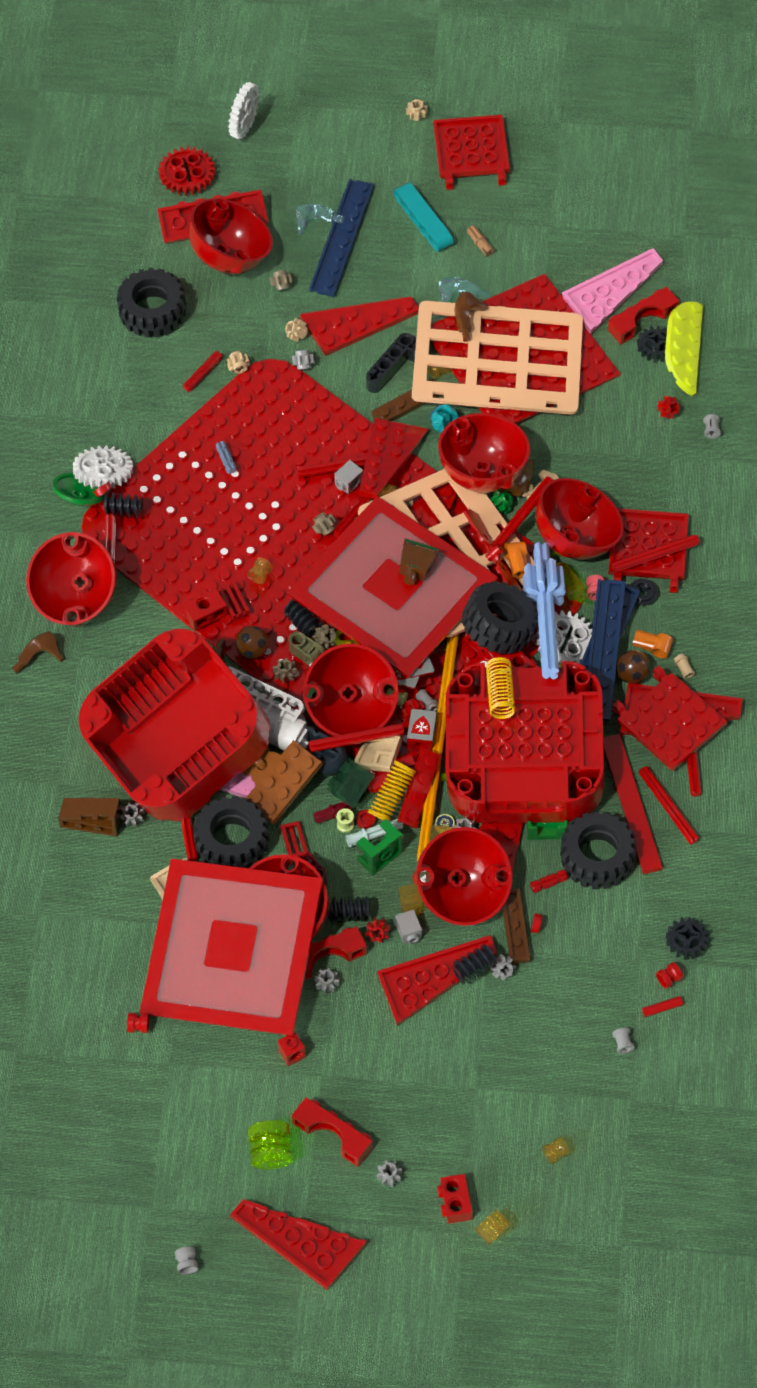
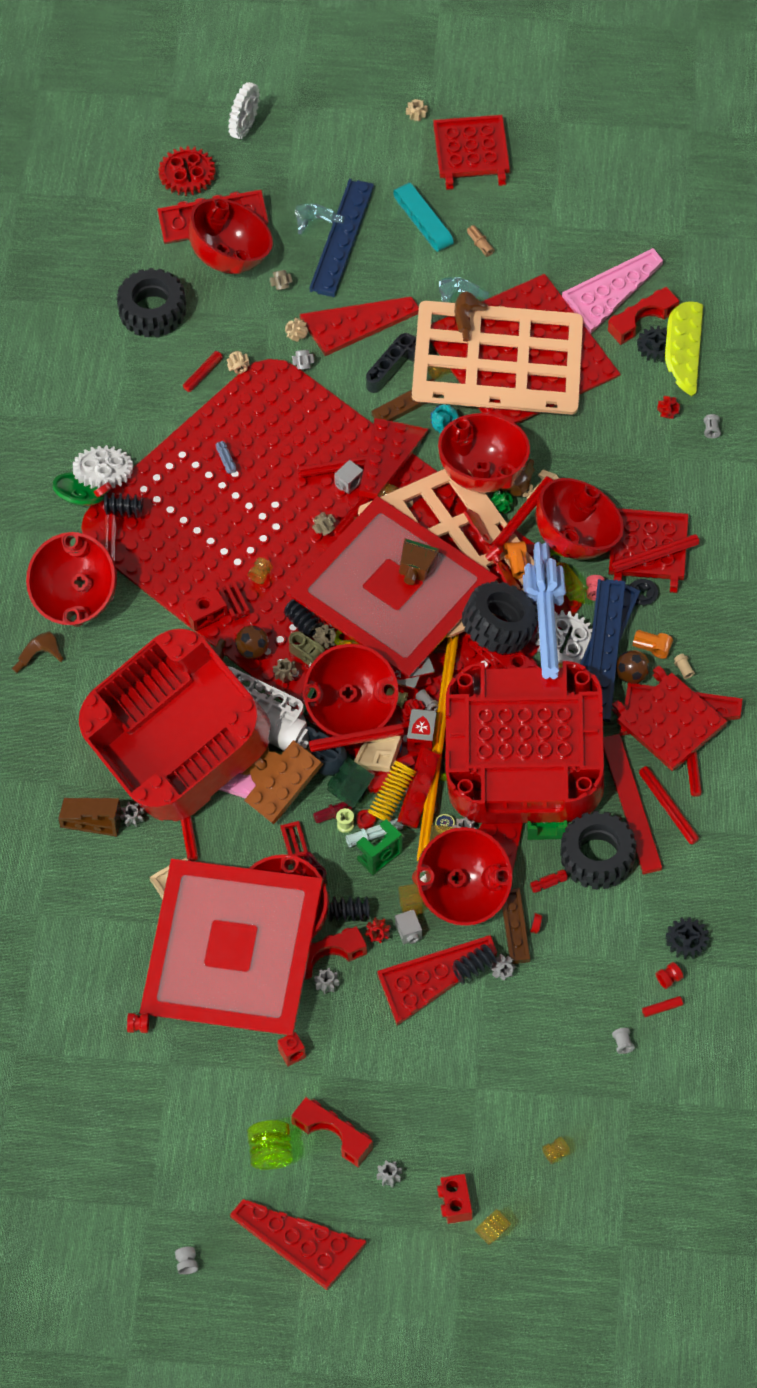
(228, 812): black tyre -> none
(501, 703): yellow piece -> none

